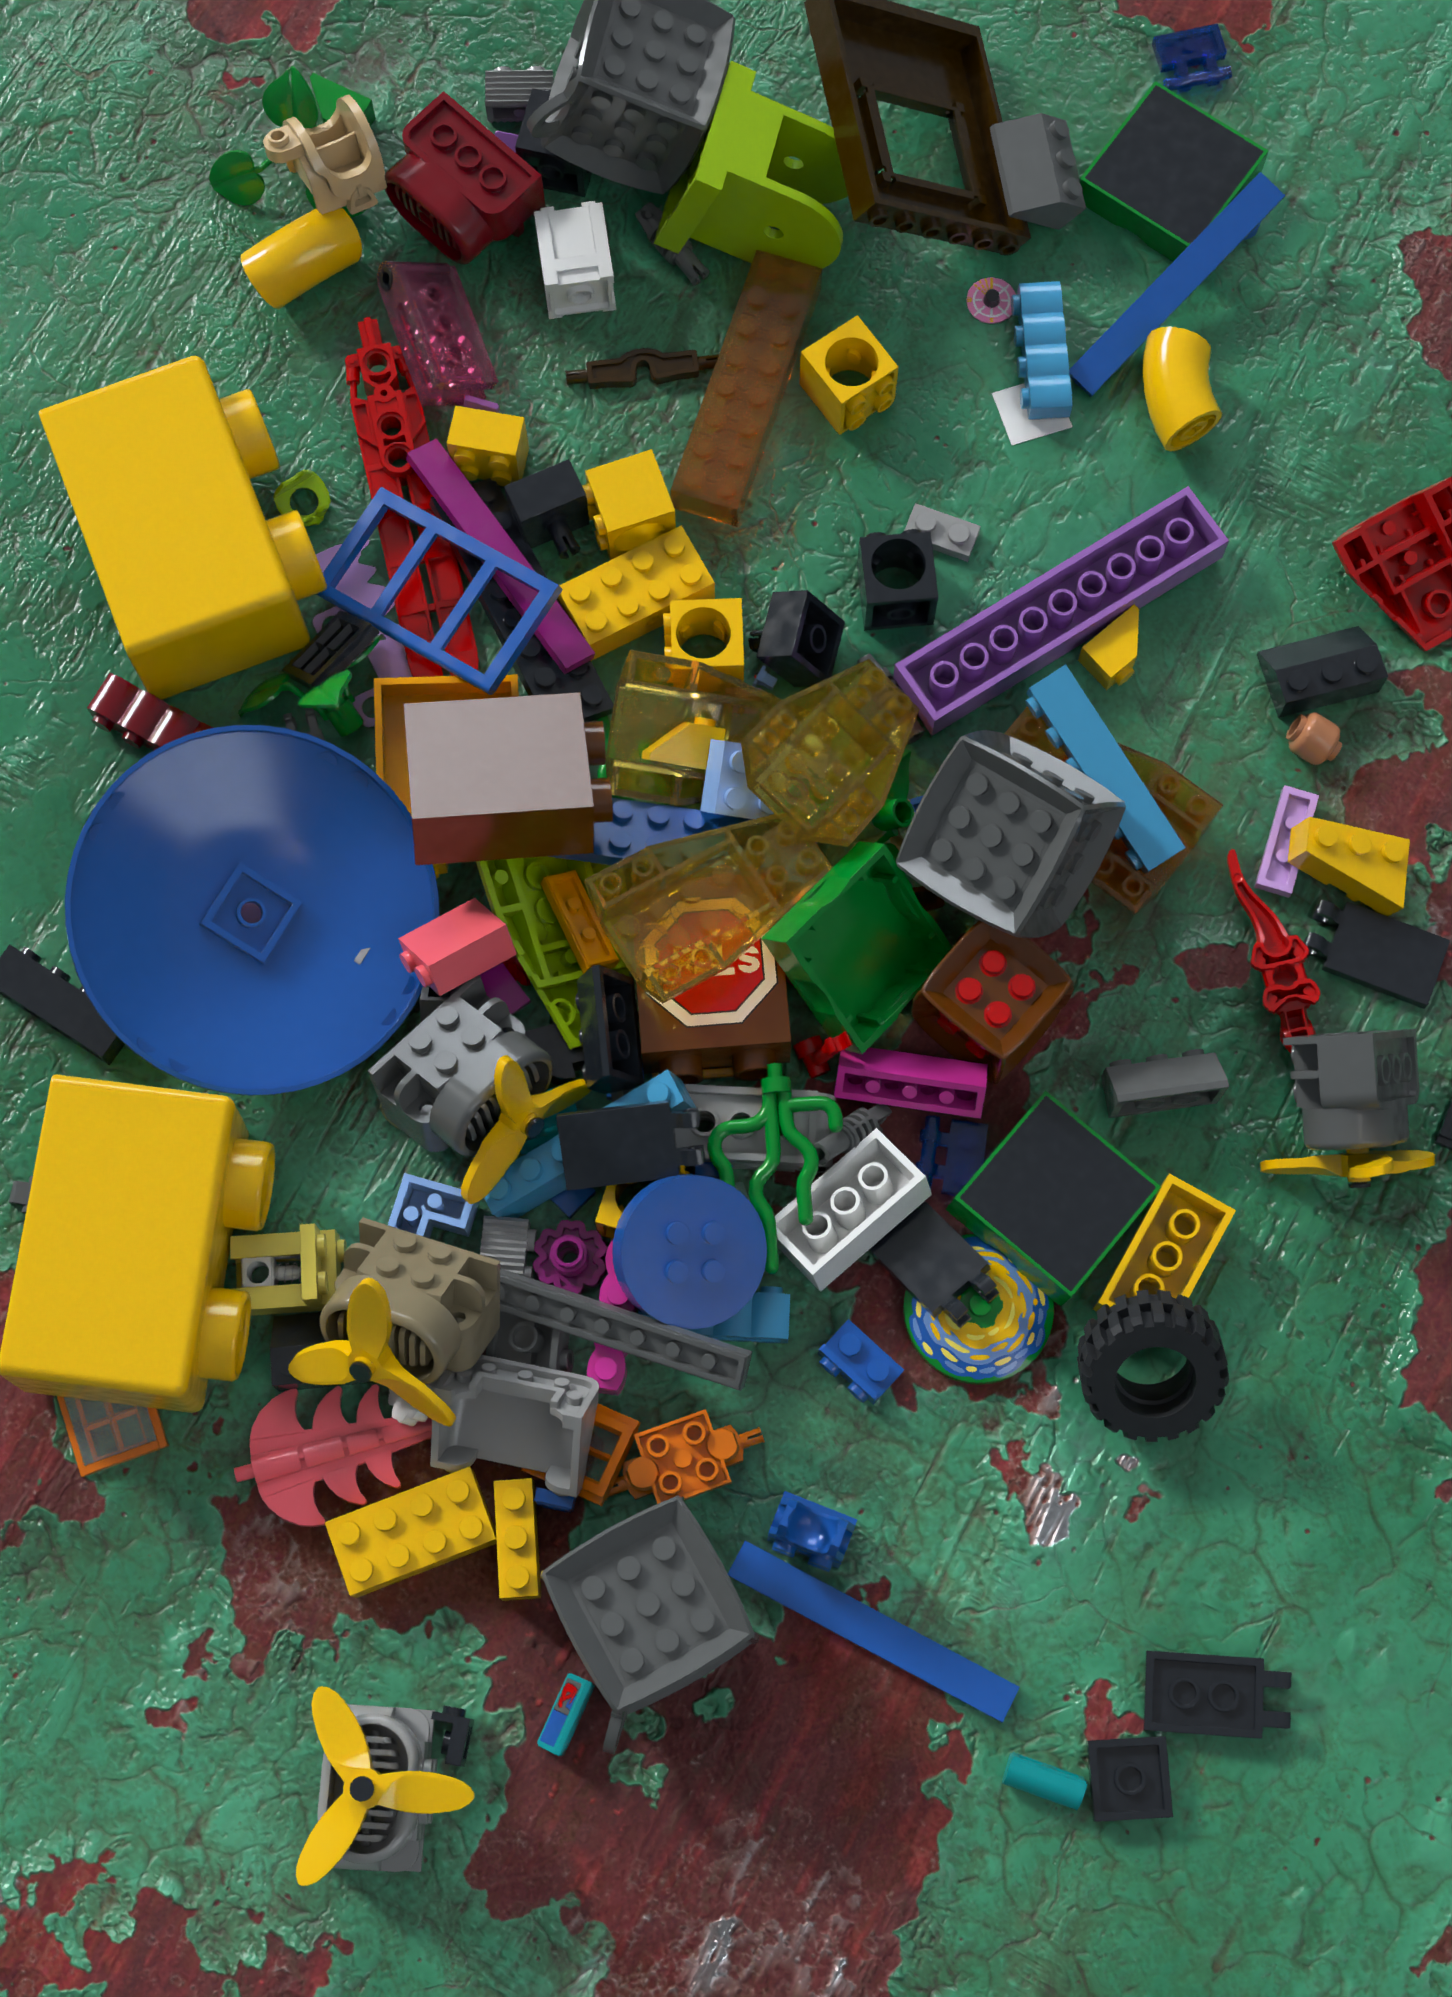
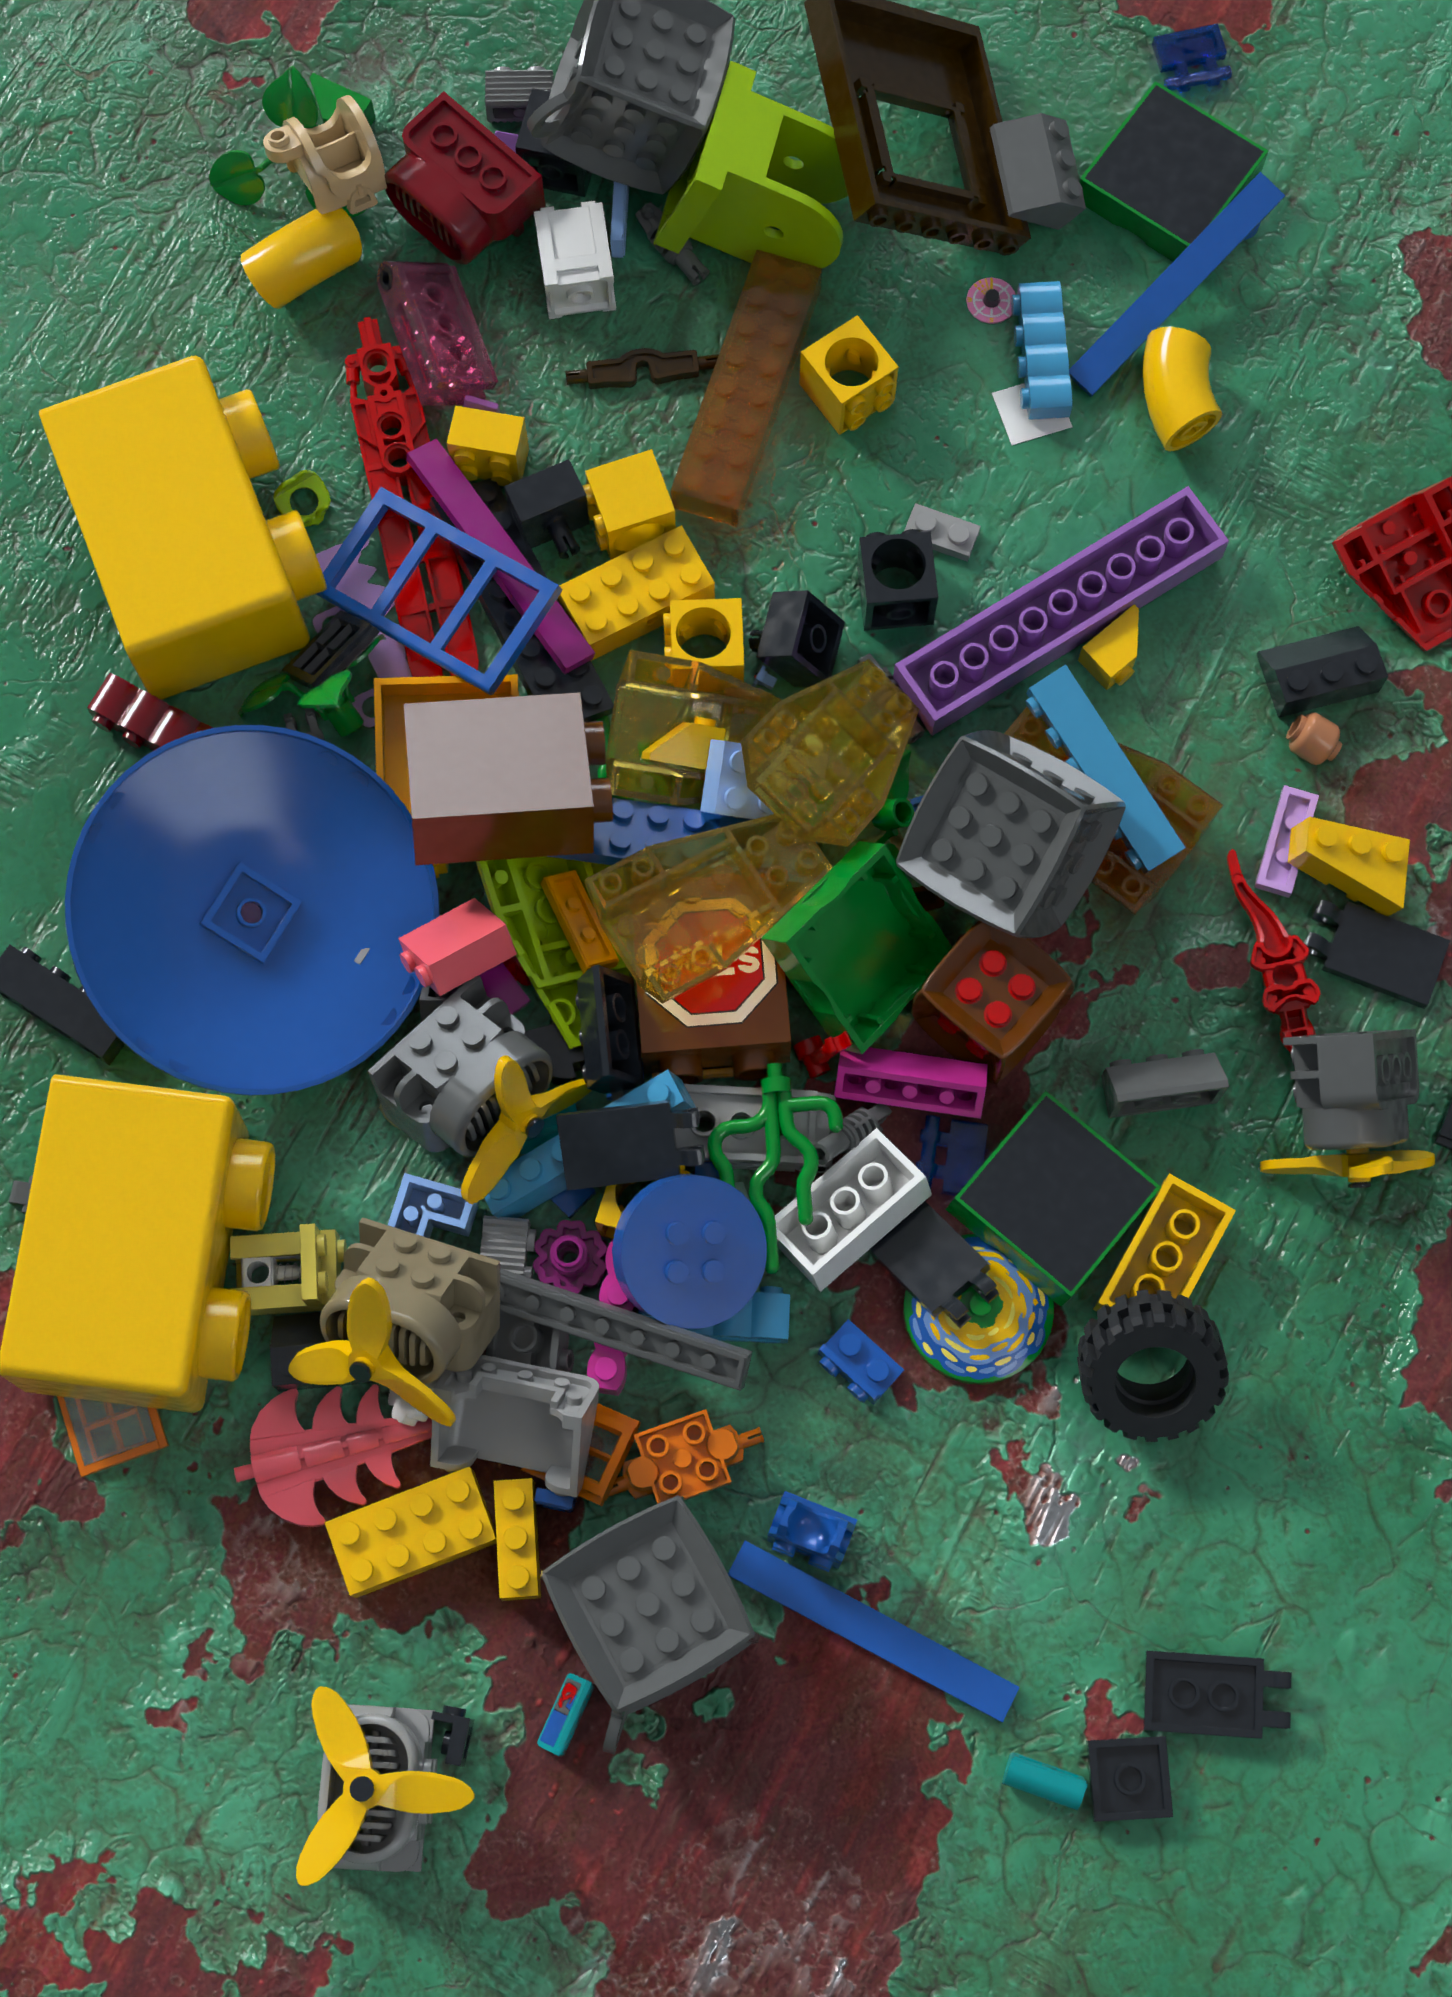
(619, 220): none -> light blue tile

